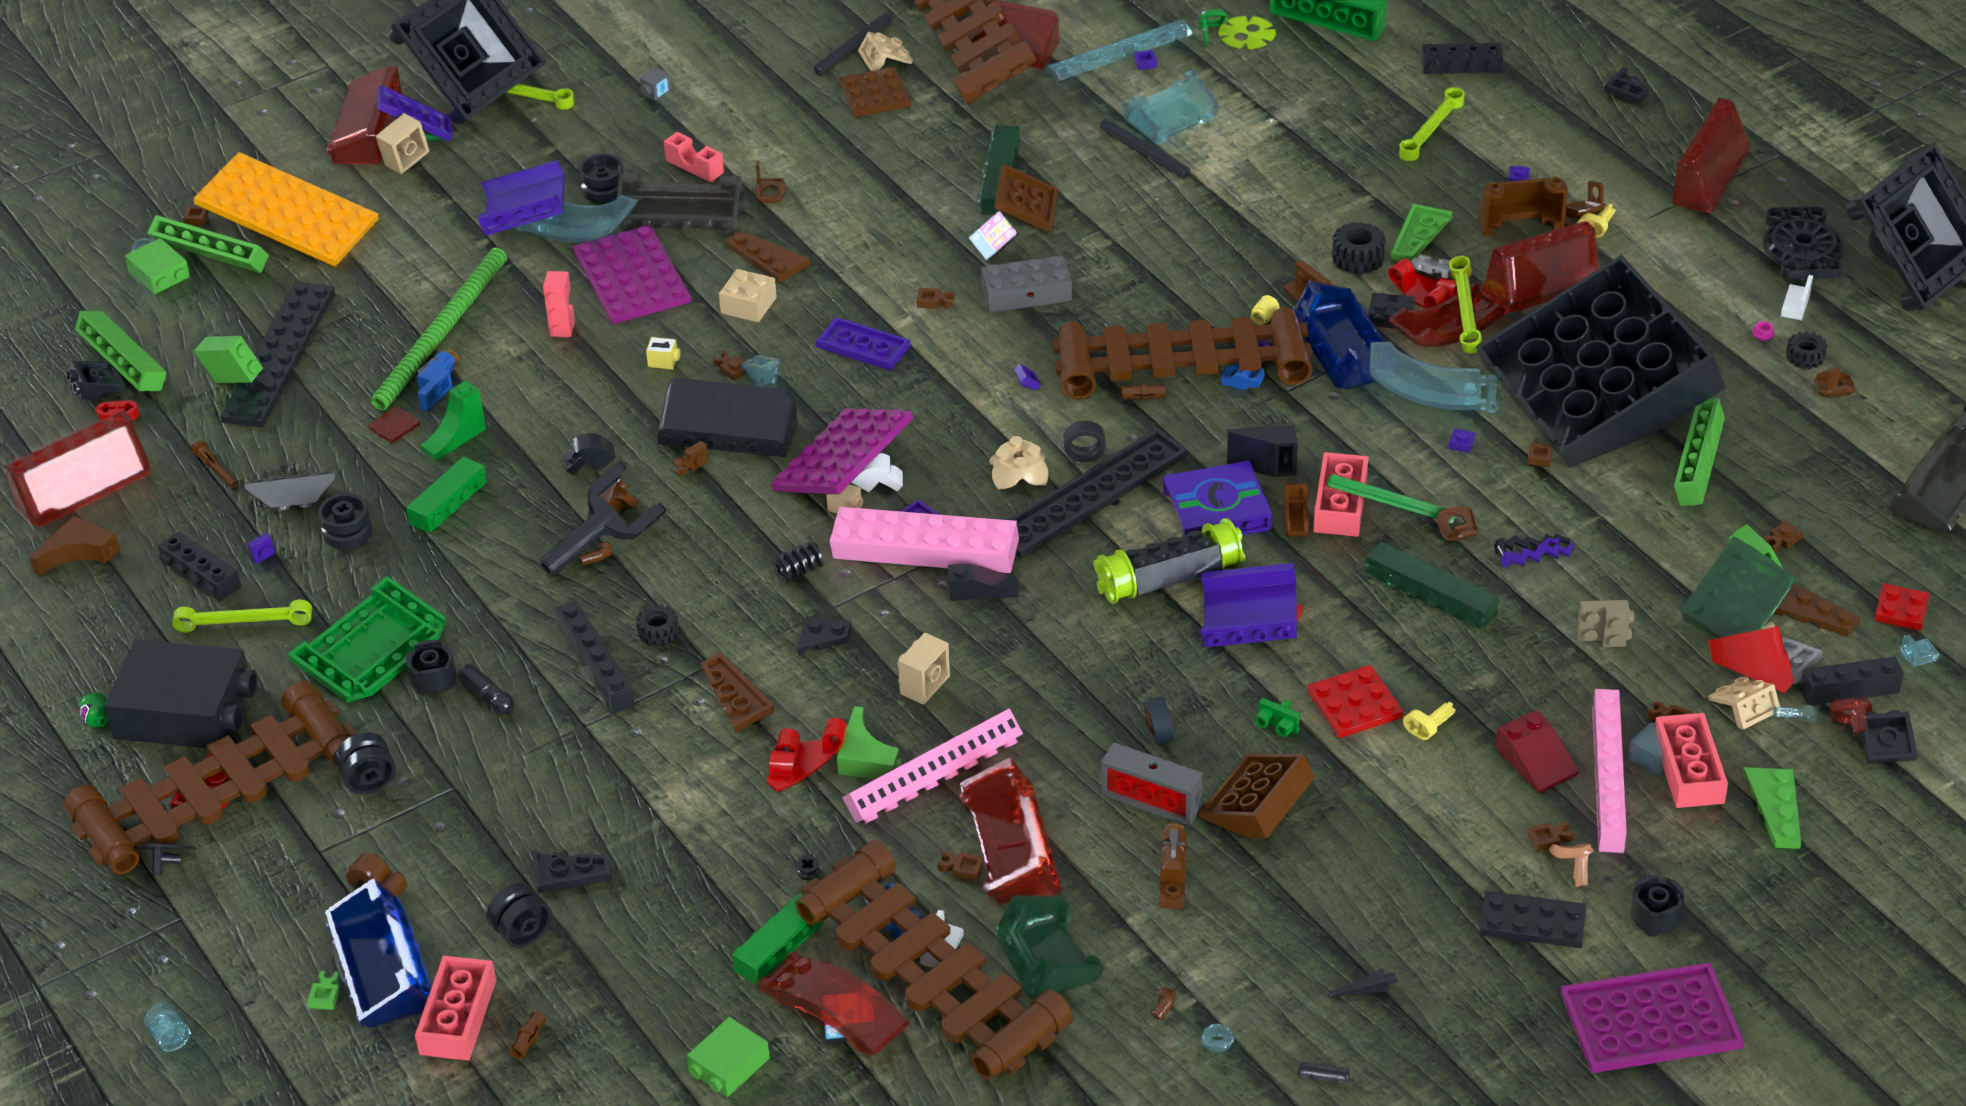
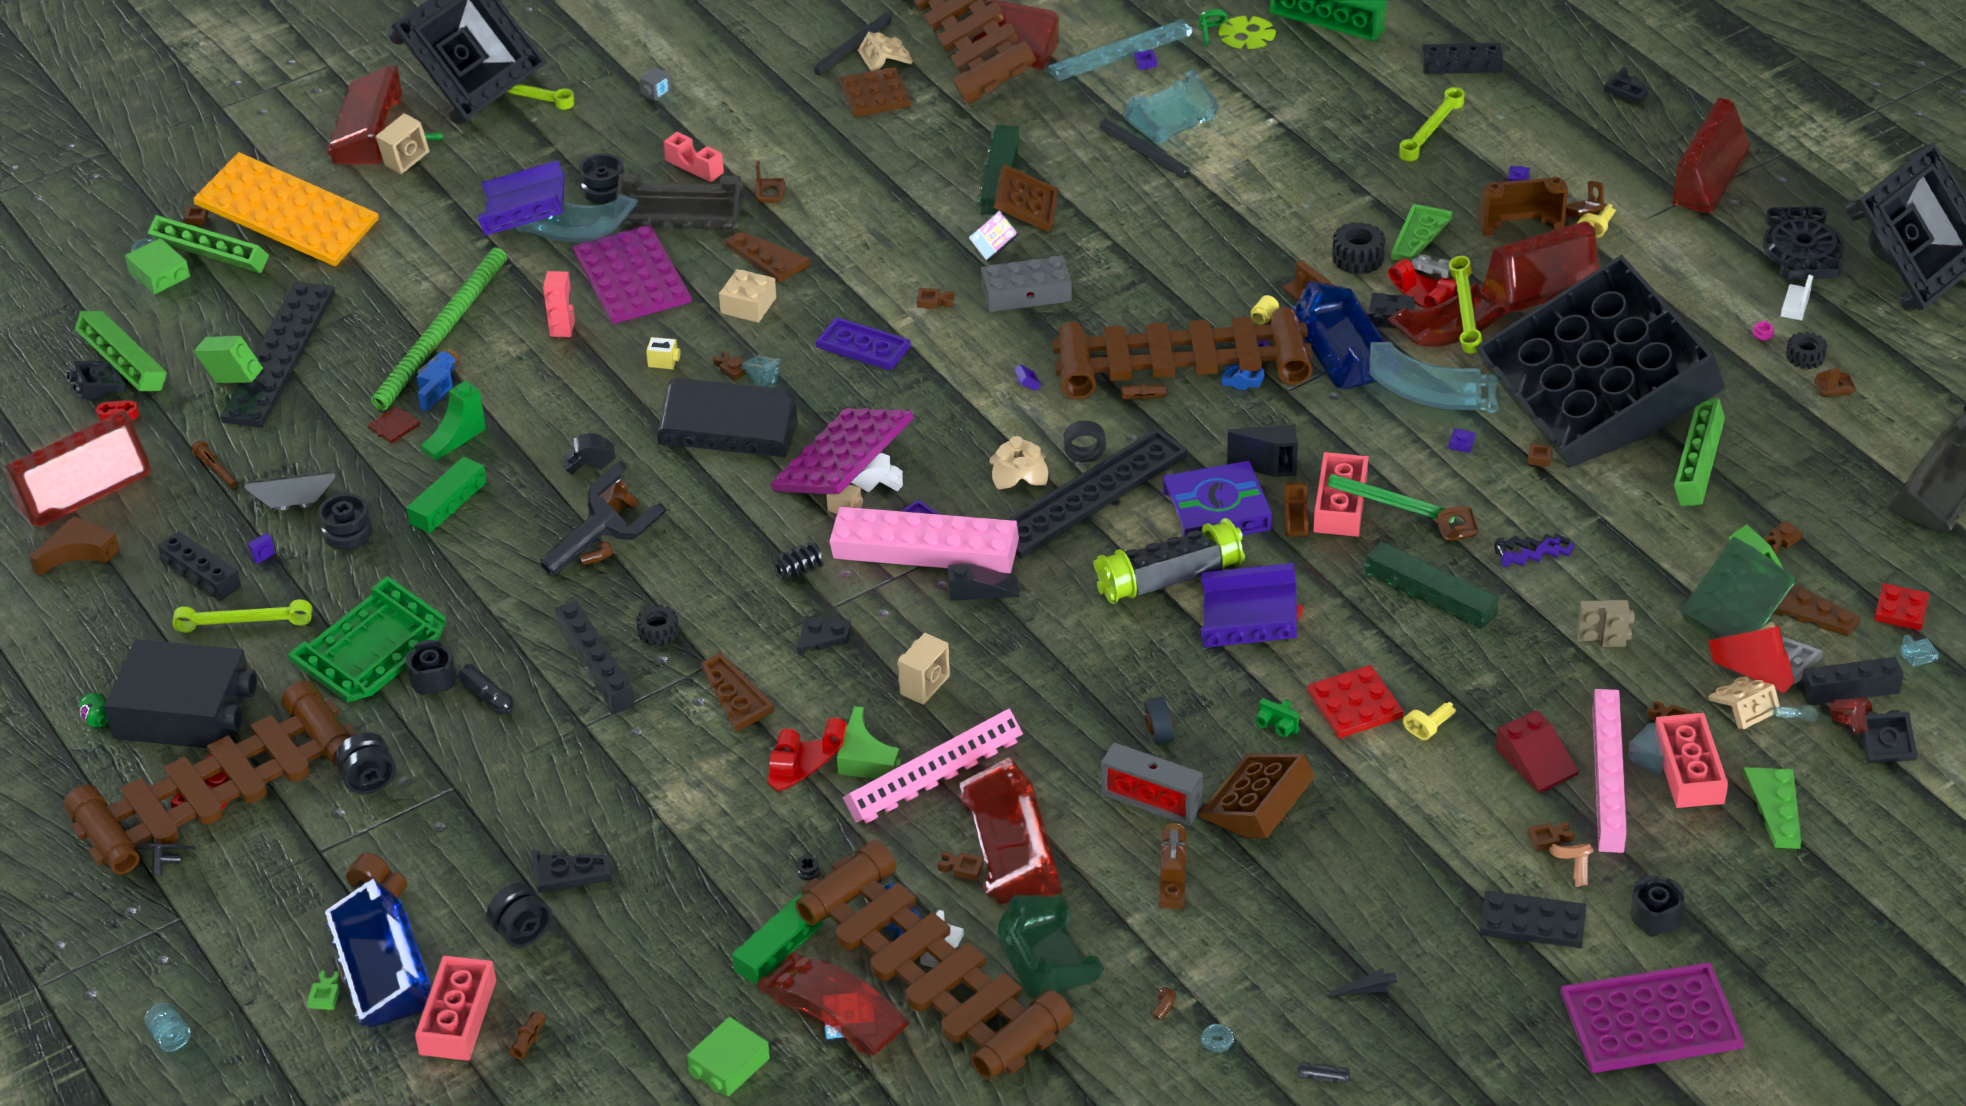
(398, 104): dark purple tile -> none
(694, 458): reddish brown plate -> none

